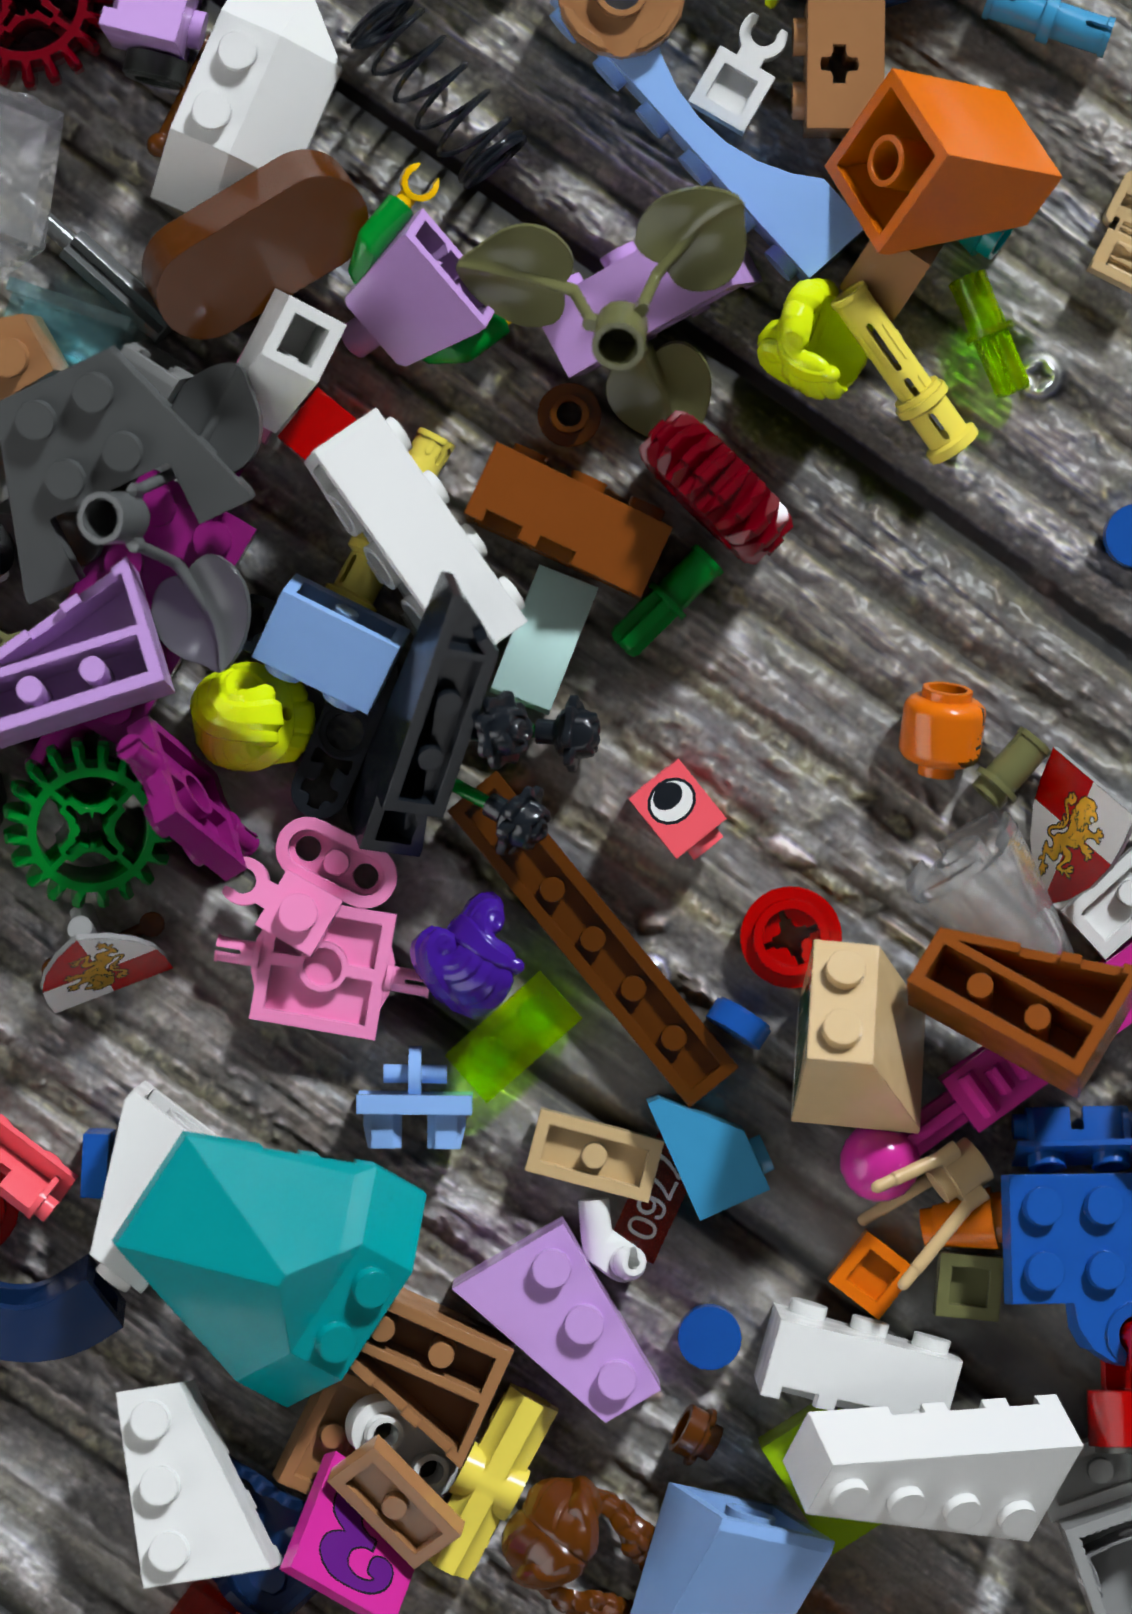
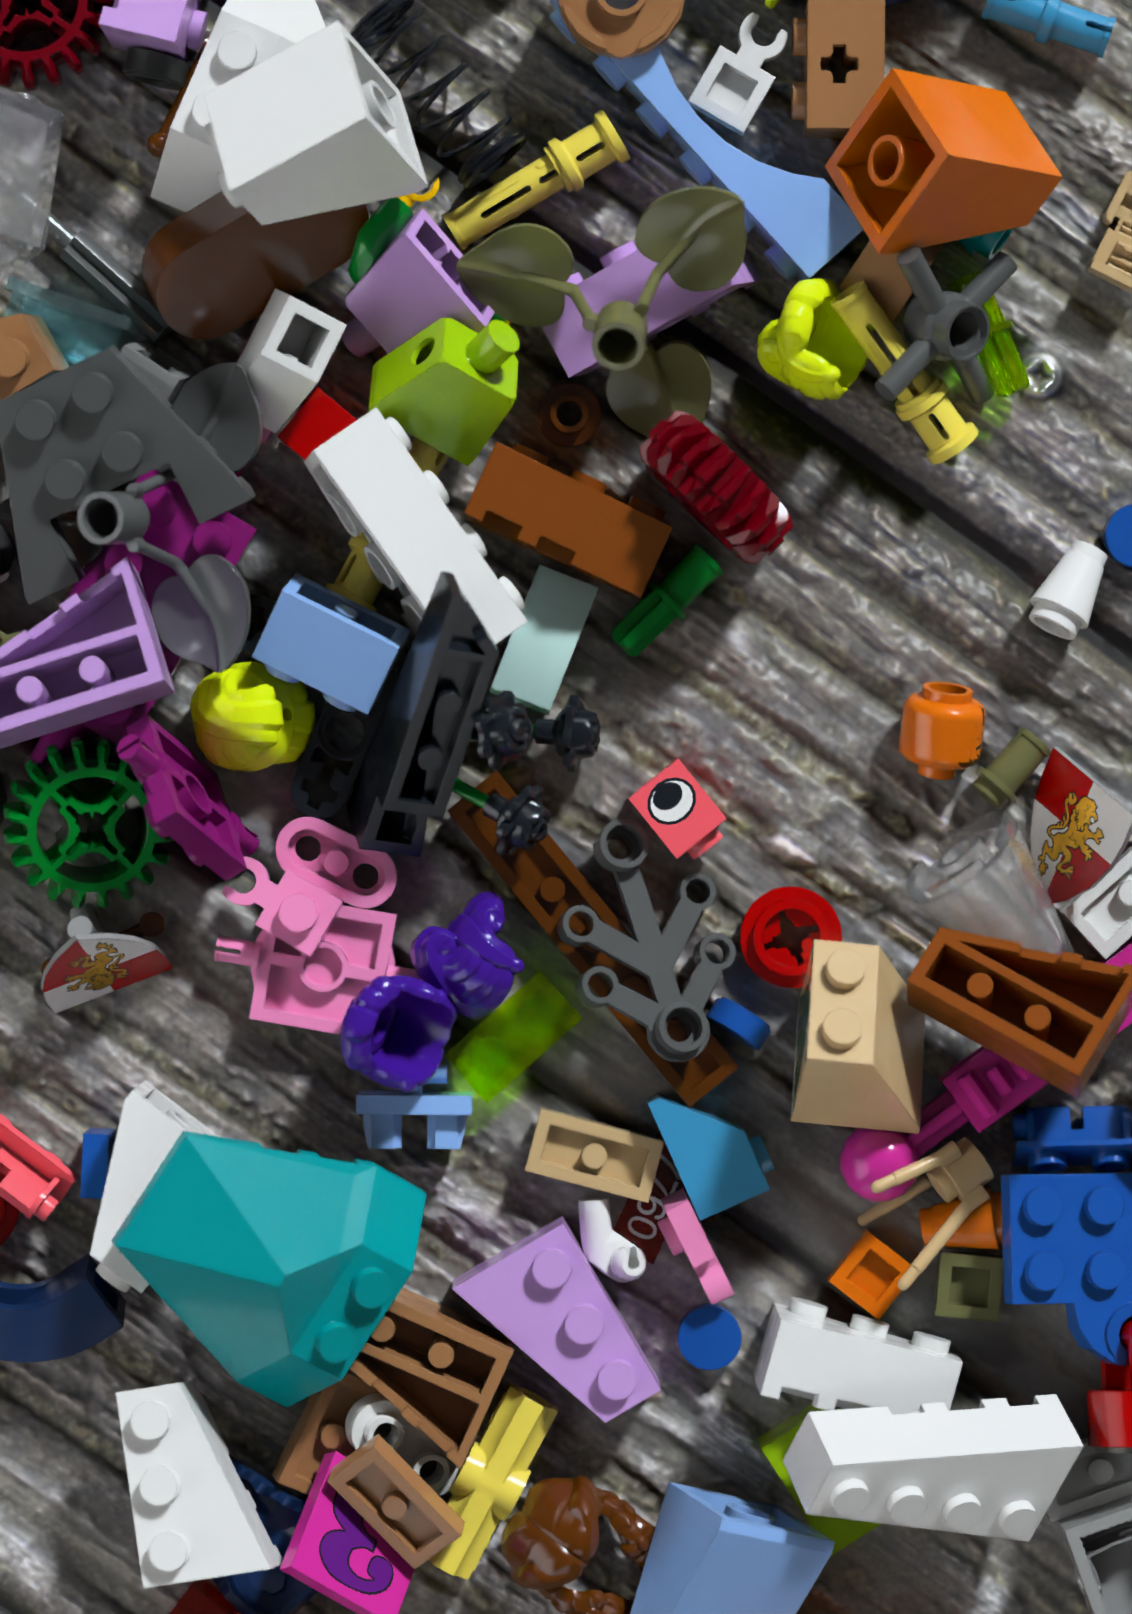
(312, 132): none -> white slope
(397, 1031): none -> dark purple hair
(449, 385): none -> lime torso
(466, 220): none -> light yellow pin
(650, 951): none -> dark grey plant
(685, 1233): none -> bright pink plate
(696, 1434): reddish brown plate -> none
(945, 325): none -> dark grey bar
(1069, 592): none -> white cone

